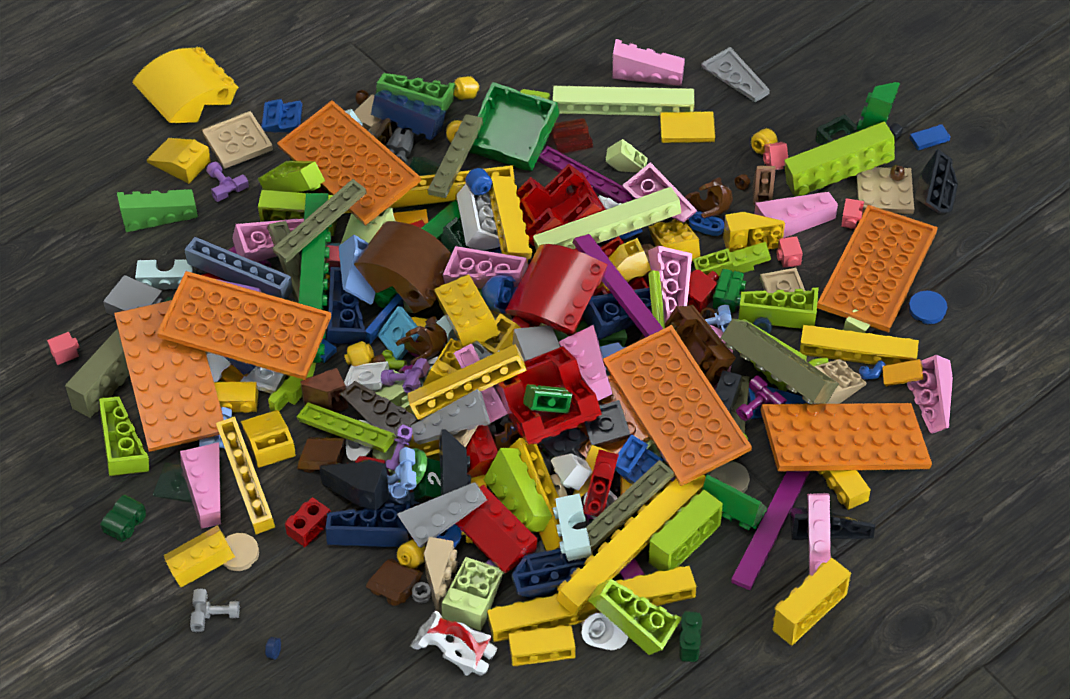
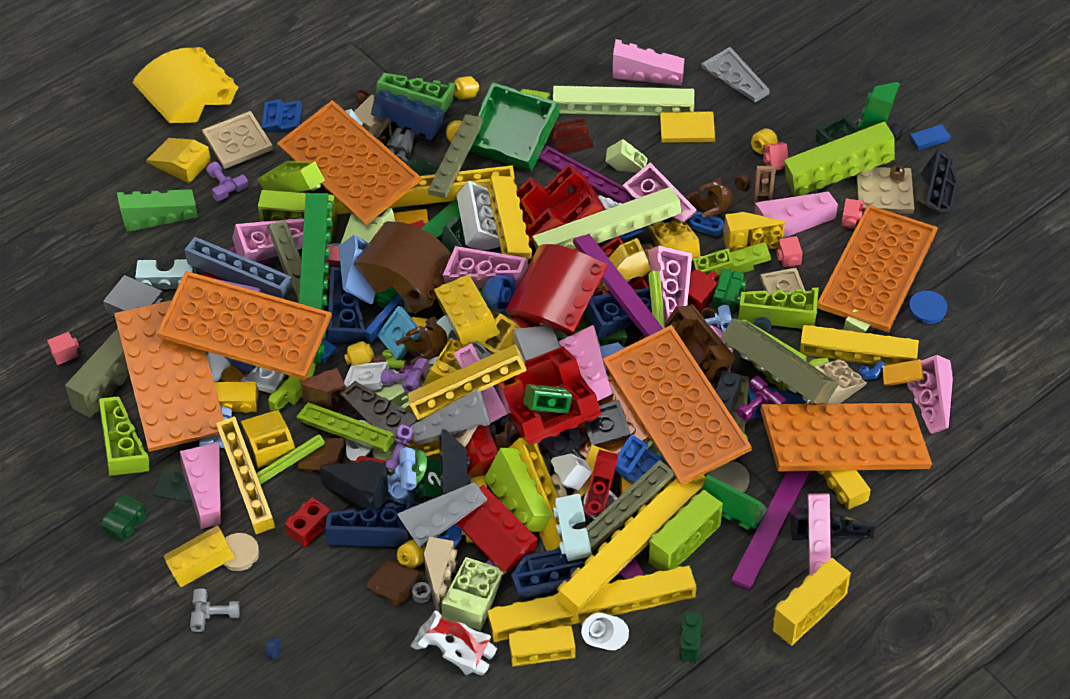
(290, 458): none -> lime axle
(319, 220): olive plate -> none
(478, 181): blue head -> none
(635, 615): lime wedge -> none

